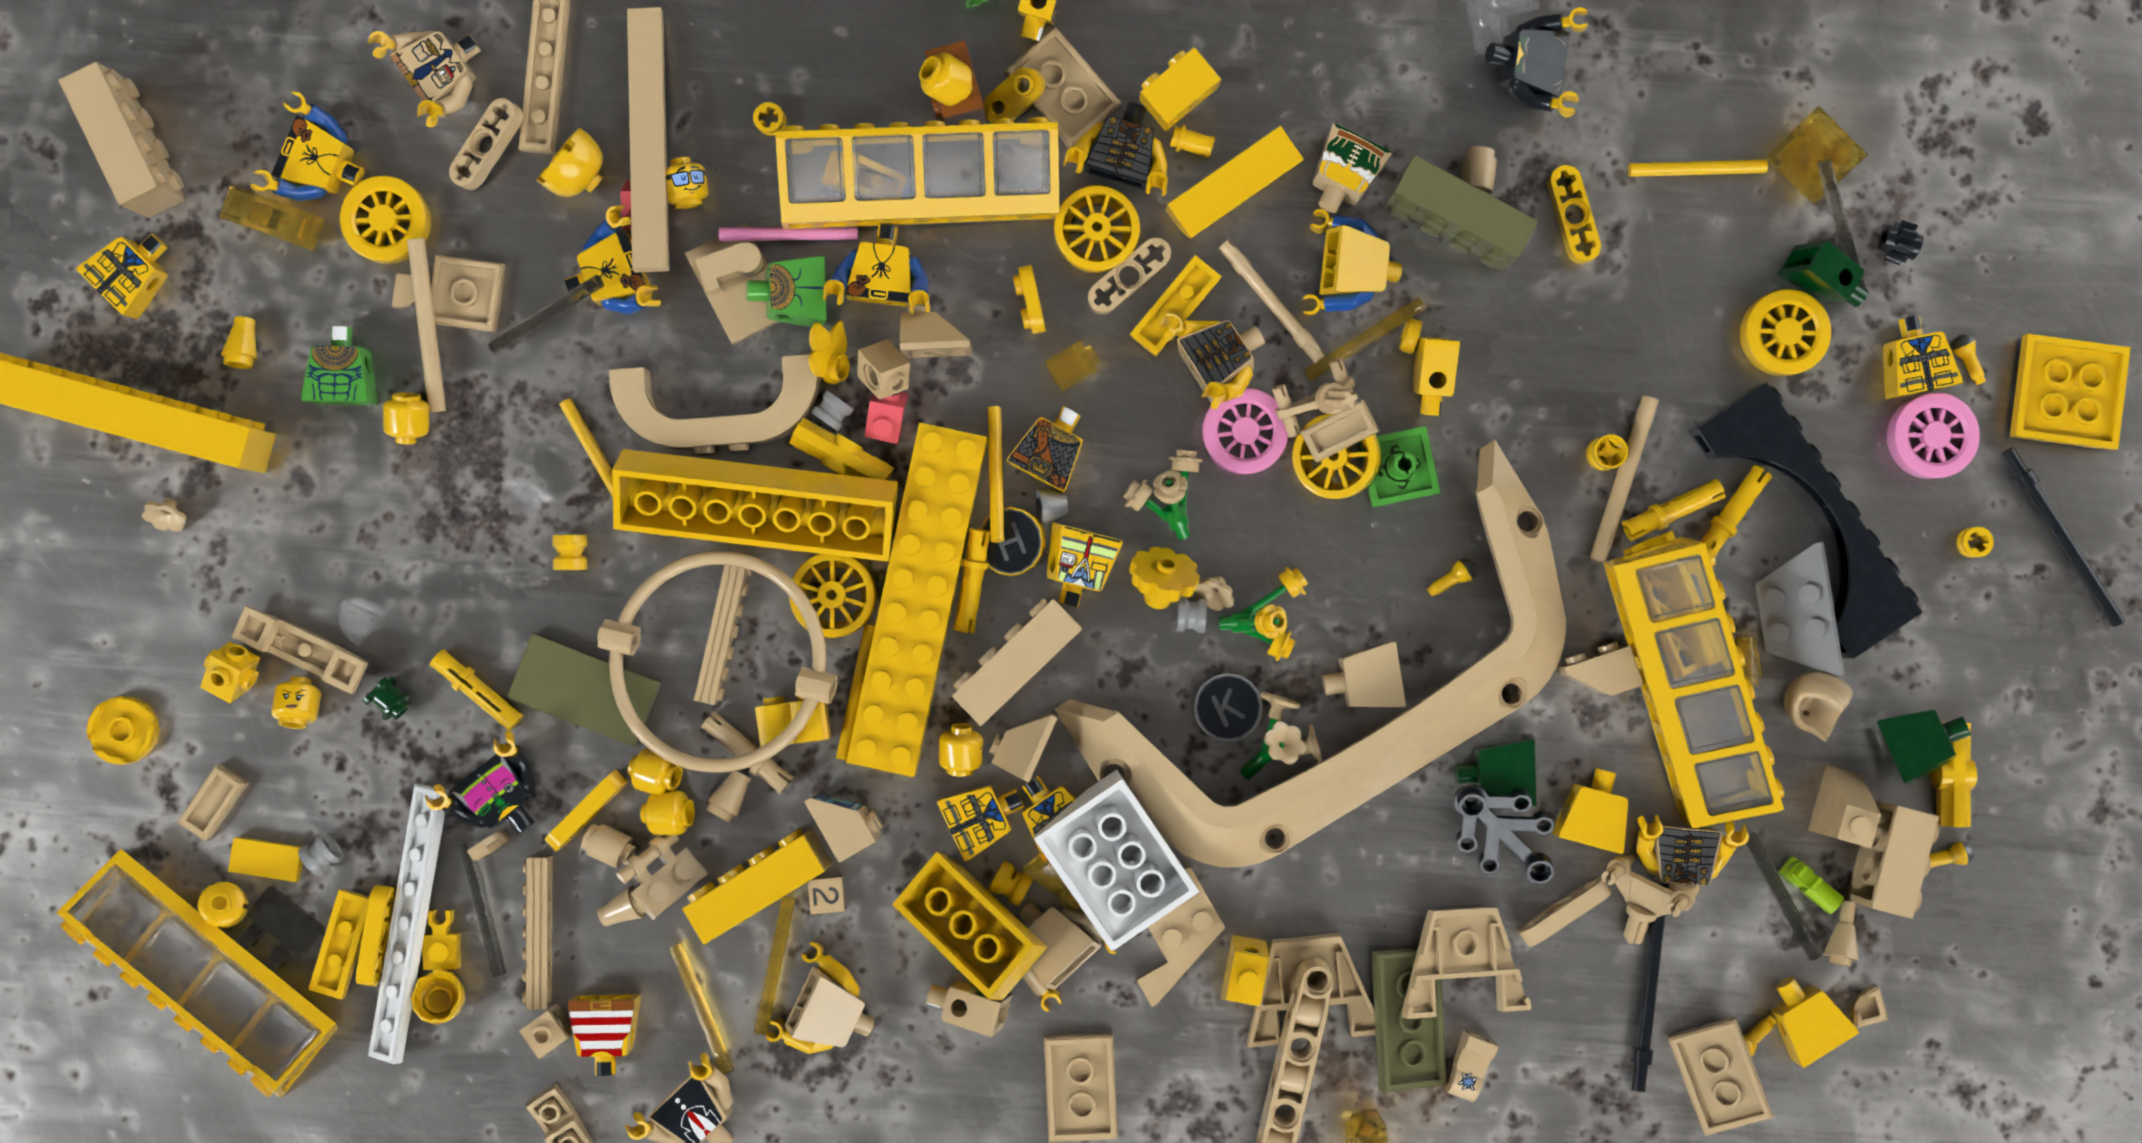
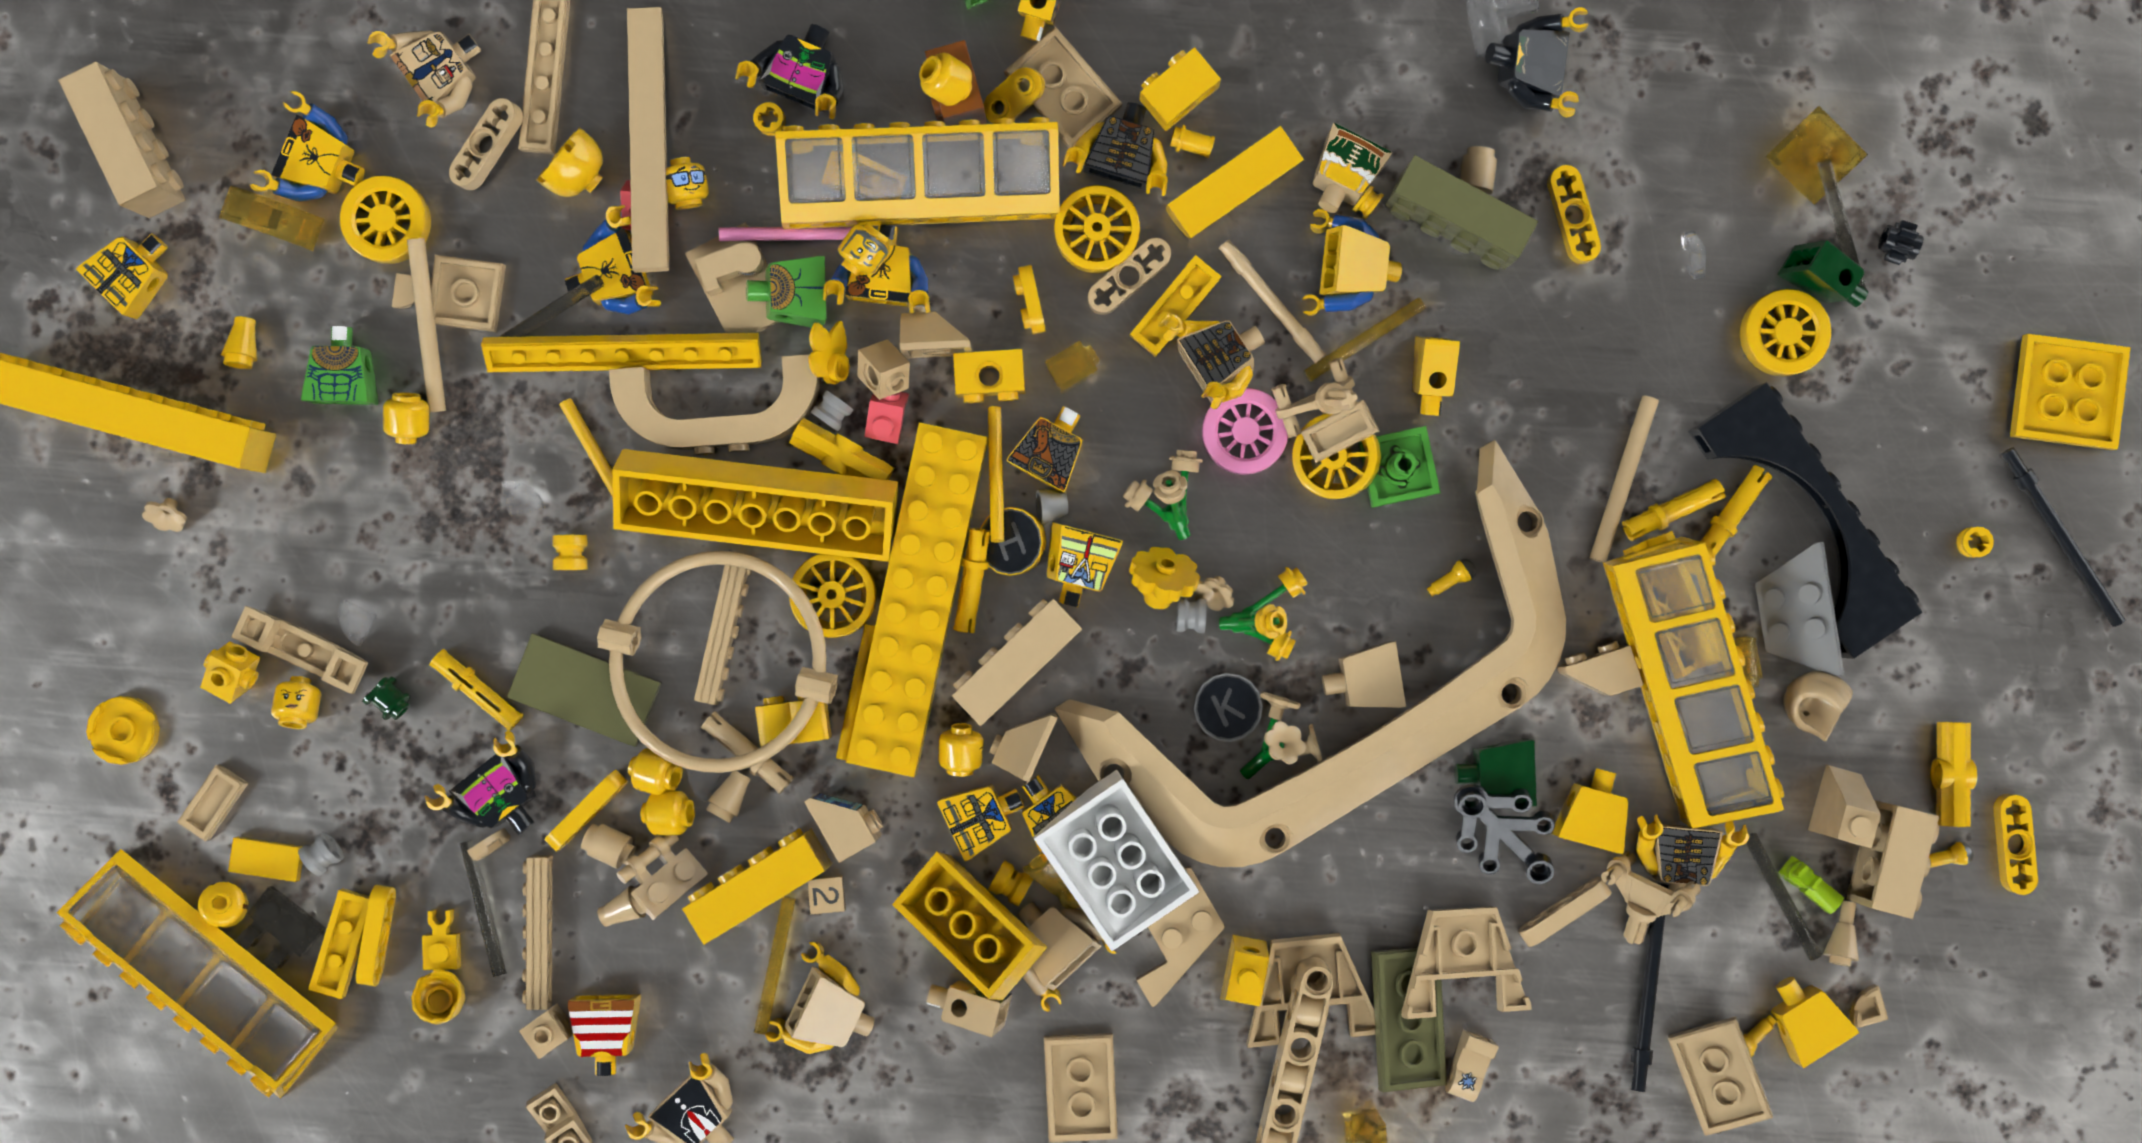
(407, 927): white tile -> none
(622, 352): none -> yellow tile
(701, 1008): clear yellow bar -> none
(798, 71): none -> torso
(863, 250): none -> yellow head
(970, 365): none -> yellow brick
(1368, 202): none -> yellow bush
(1410, 335): yellow tile -> none
(1614, 451): yellow wheel -> none
(1697, 168): yellow bar -> none
(1697, 254): none -> clear tile
(1918, 361): yellow torso -> none
(1921, 742): dark green torso -> none
(1932, 436): bright pink wheel -> none
(1965, 348): yellow piece -> none
(2028, 853): none -> yellow beam

